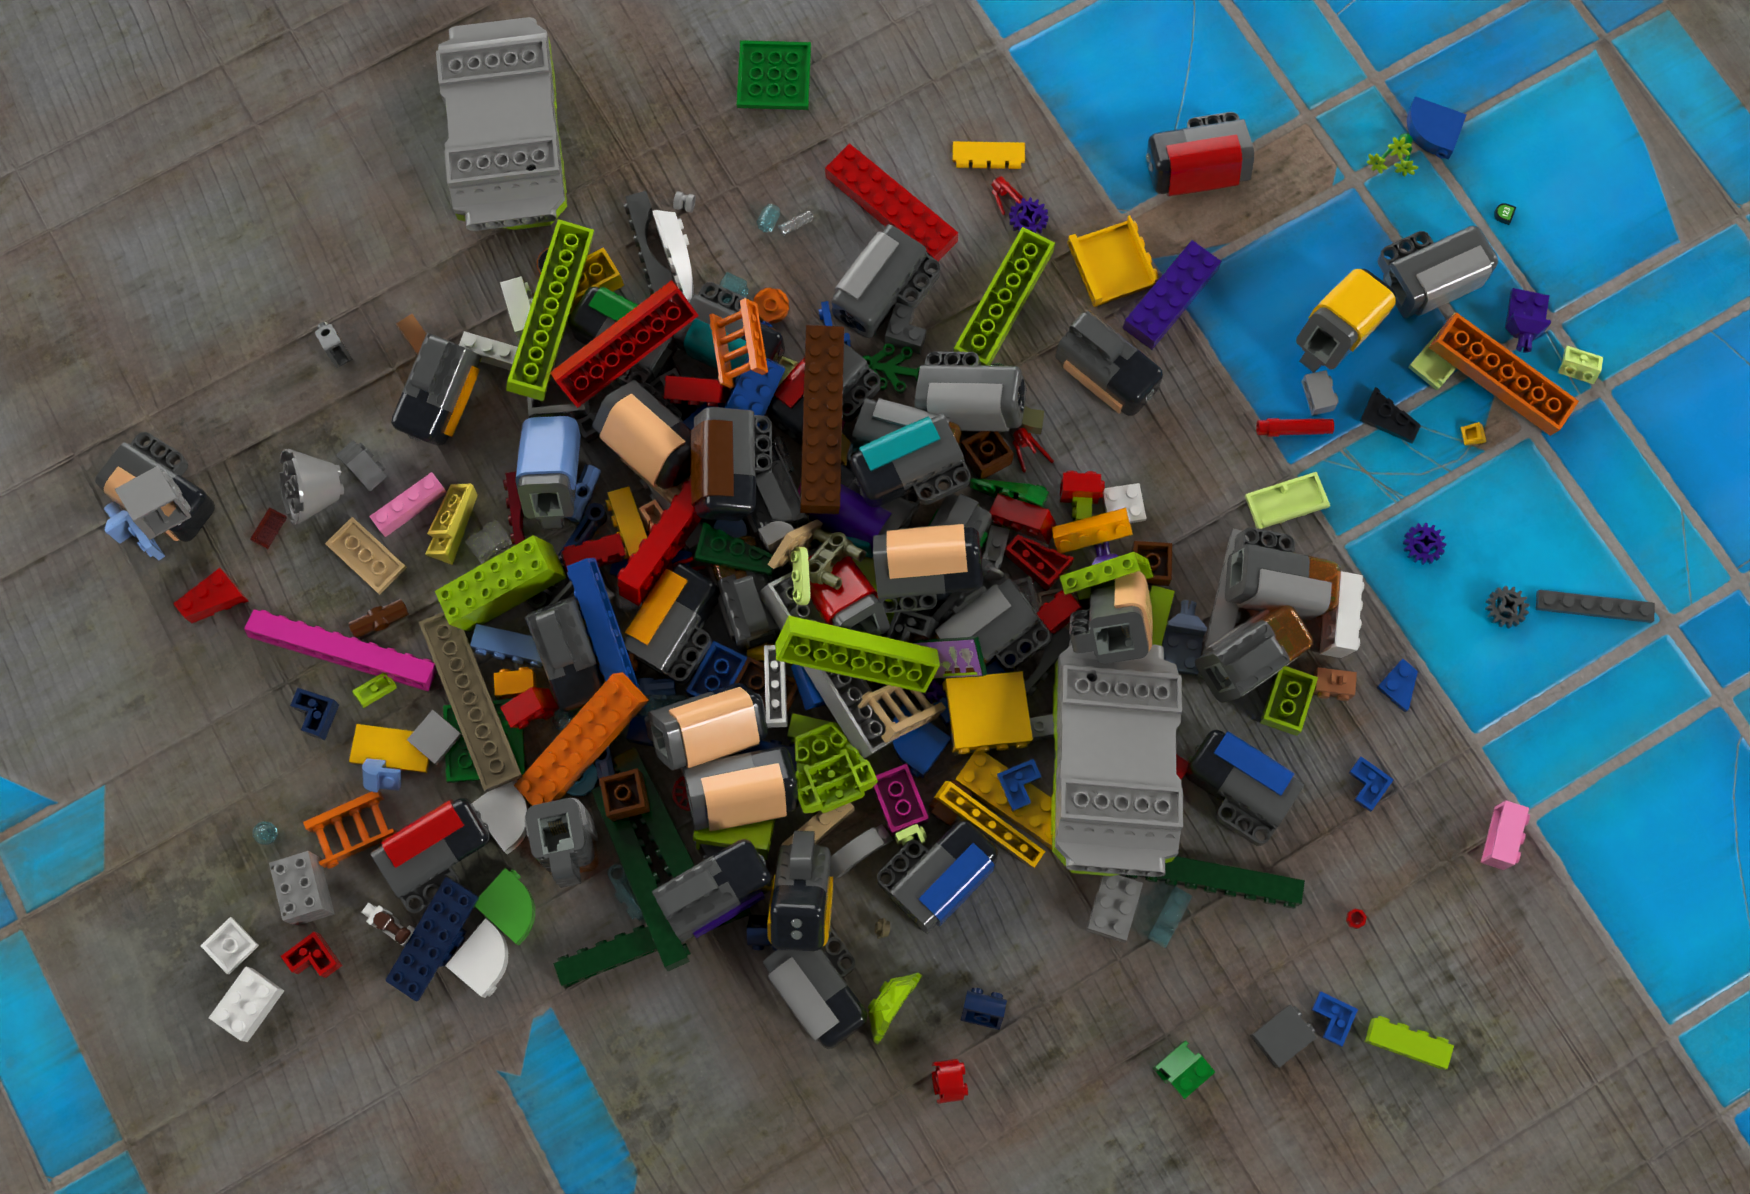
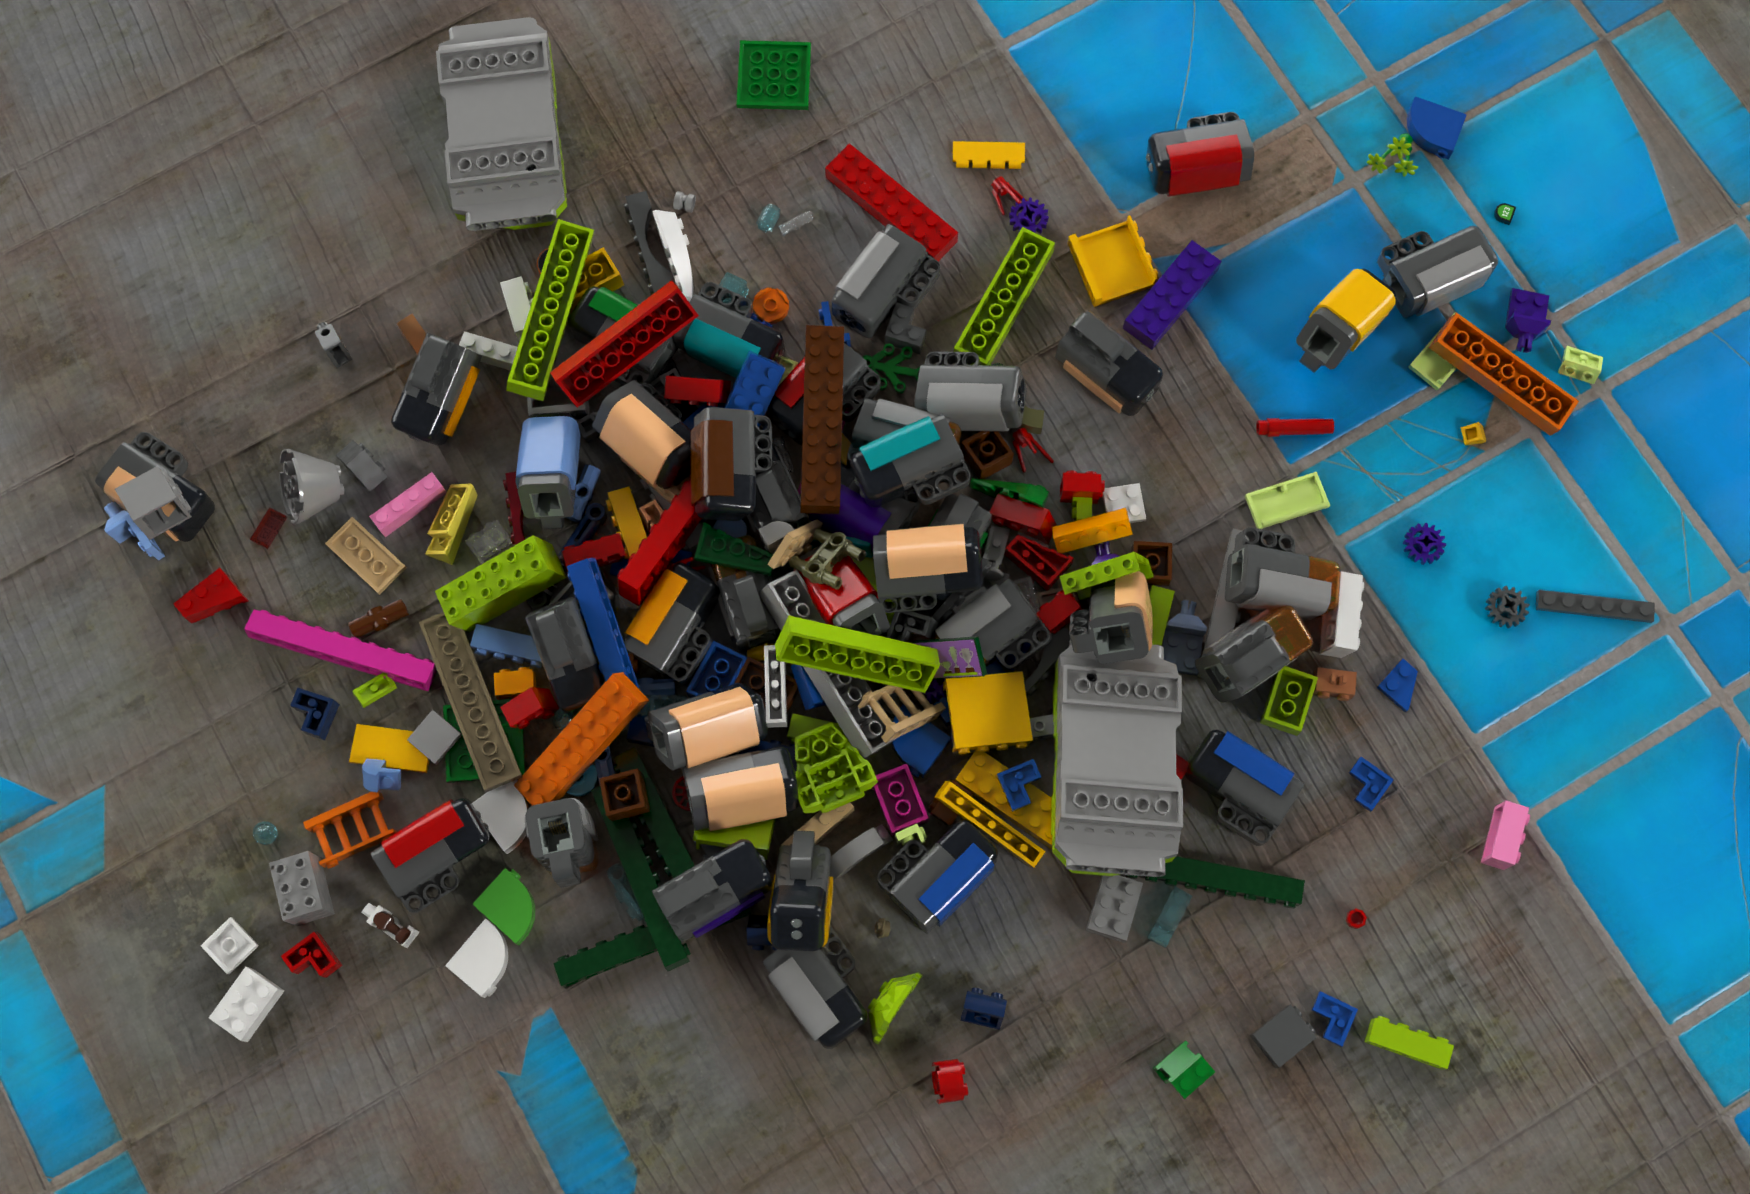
(433, 939): dark blue bracket -> none
(754, 343): orange fence -> none
(800, 575): yellowish green plate -> none
(1319, 392): light grey brick -> none
(1389, 418): black wing -> none

